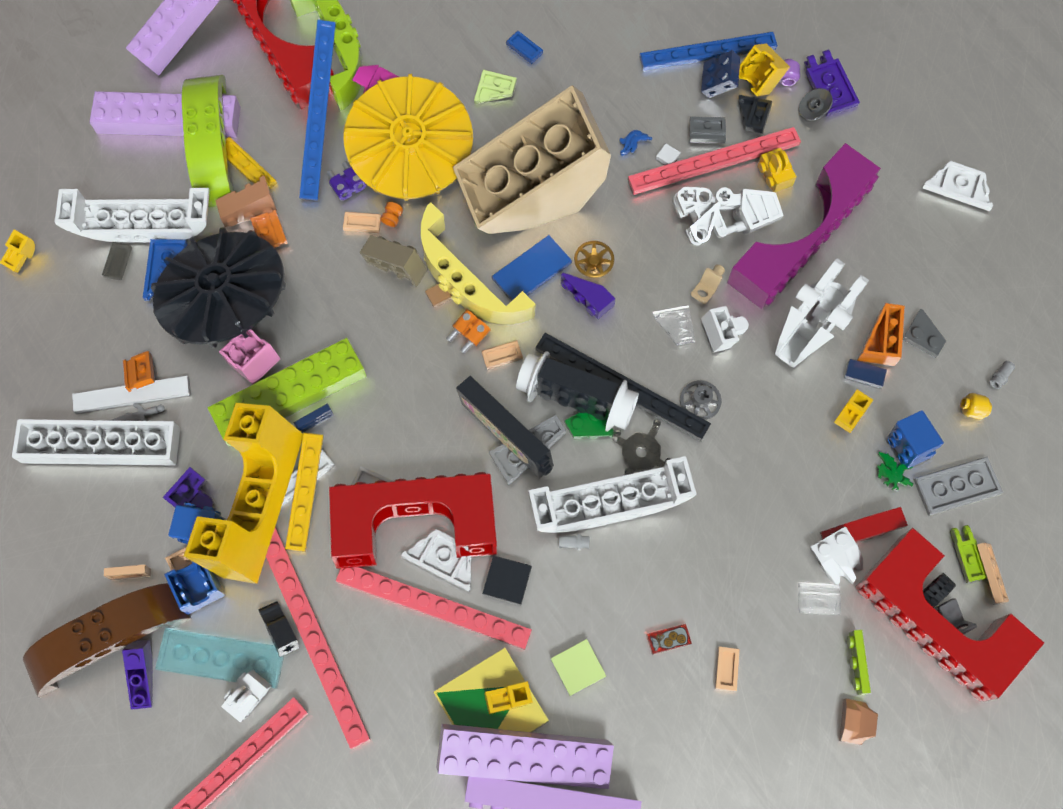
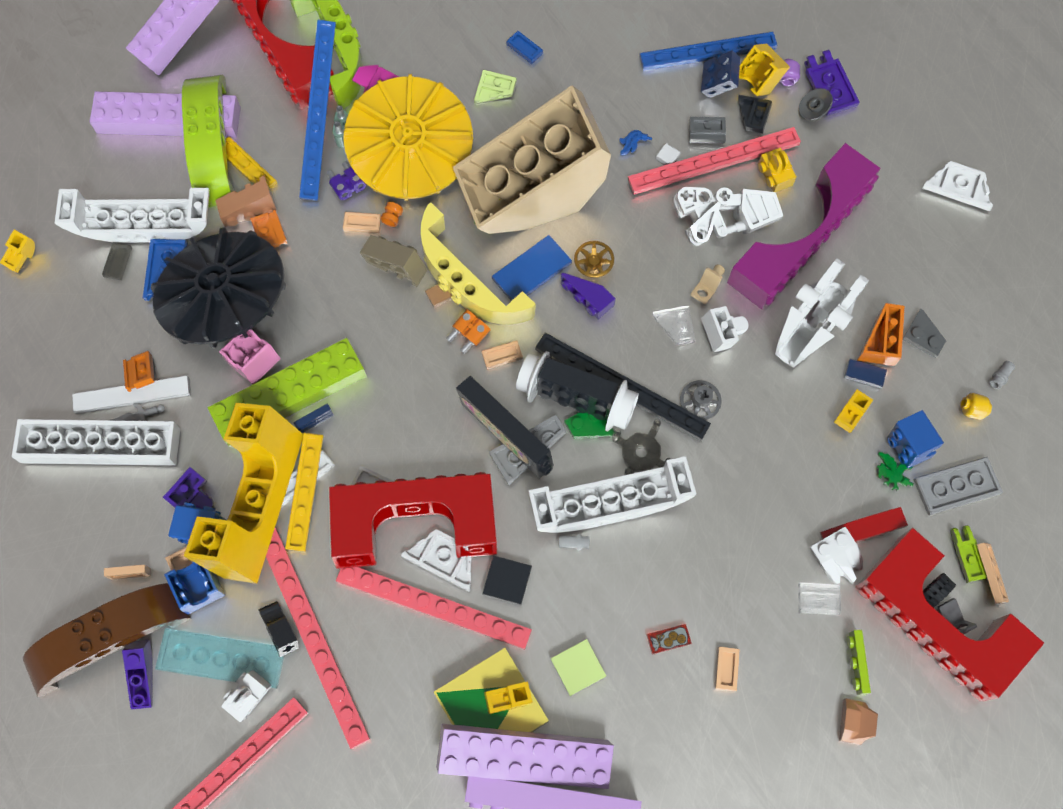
(338, 127): none -> sand green piece

